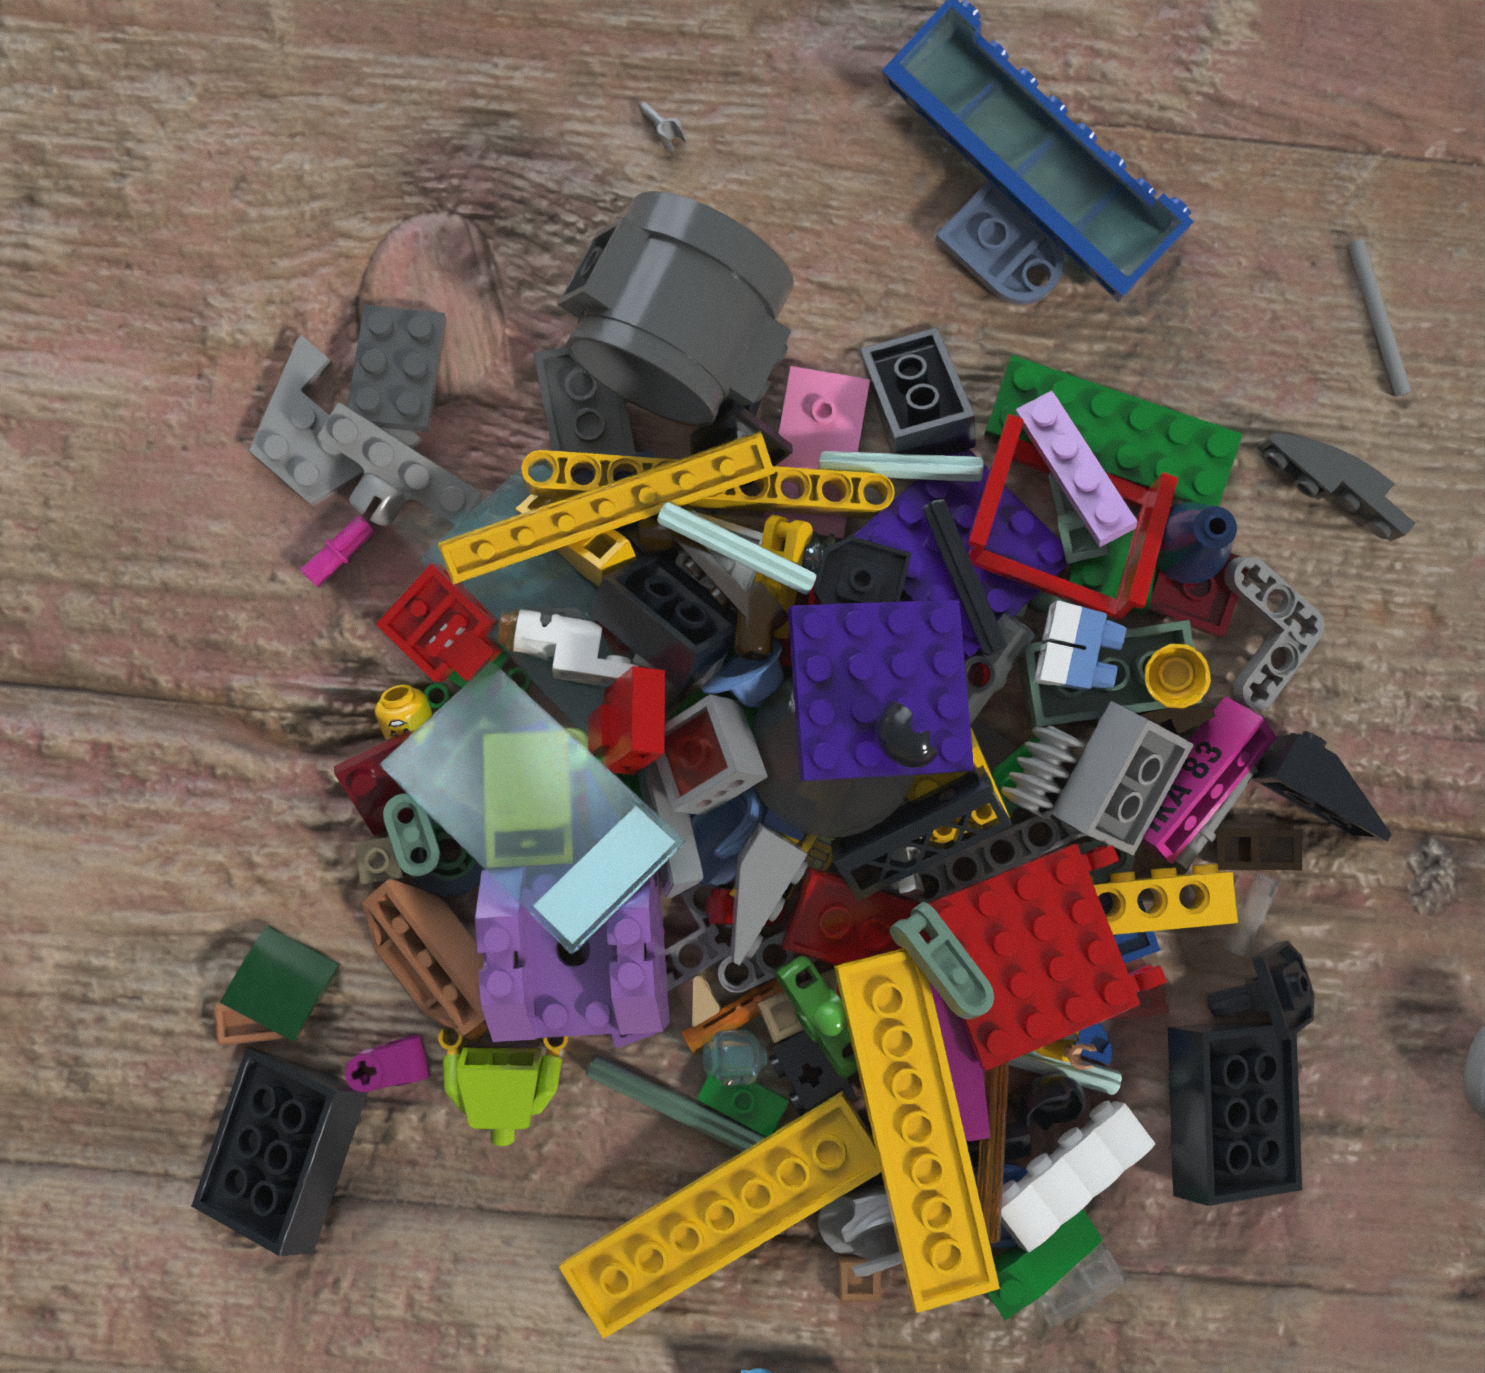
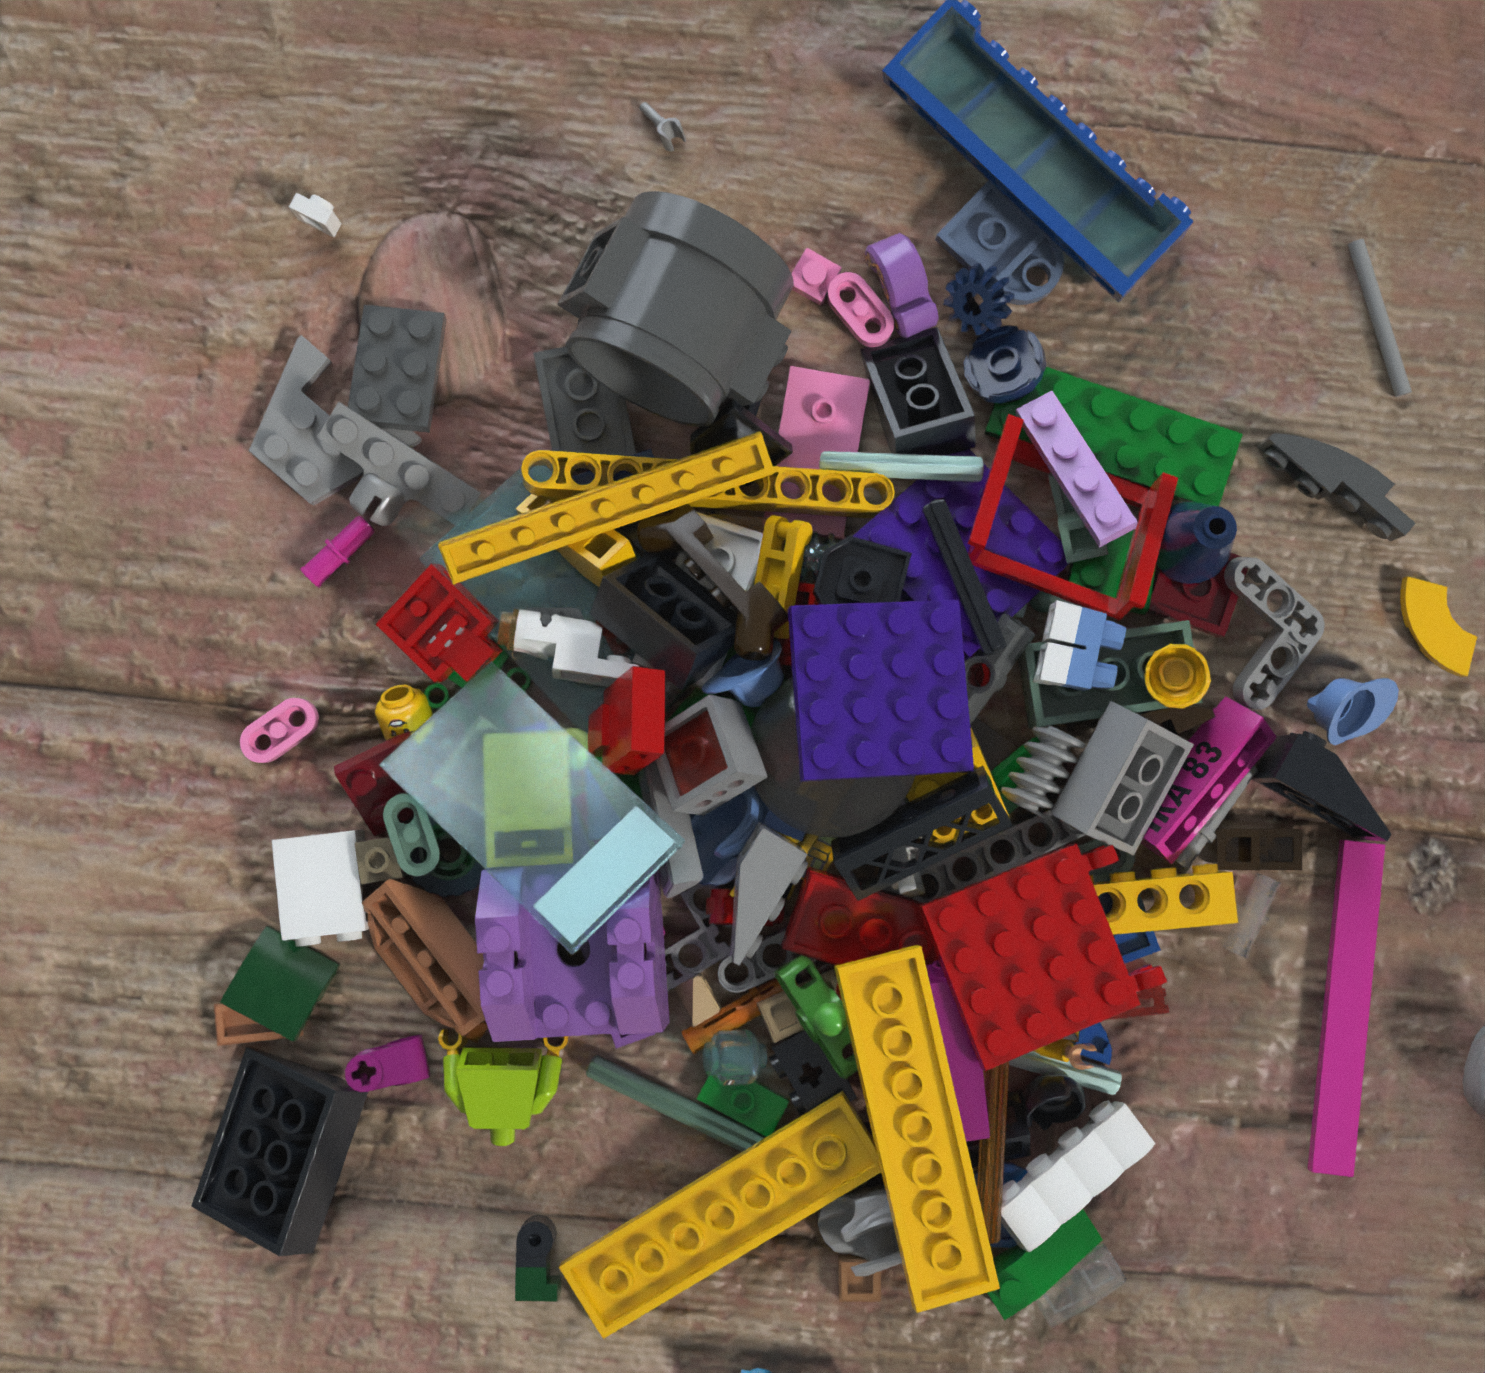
(281, 730): none -> bright pink plate
(316, 213): none -> white plate
(319, 887): none -> white panel
(533, 1261): none -> leg
(736, 548): light aqua axle -> none
(813, 276): none -> bright pink plate
(862, 310): none -> bright pink plate
(899, 741): black hair -> none
(903, 284): none -> medium lavender animal
(944, 962): sand green plate -> none
(975, 315): none -> dark blue gear
(1005, 364): none -> dark blue tile
(1233, 1112): black slope -> none
(1279, 987): black piece -> none
(1346, 1008): none -> dark pink tile
(1353, 708): none -> medium blue piece
(1433, 628): none -> yellow tile

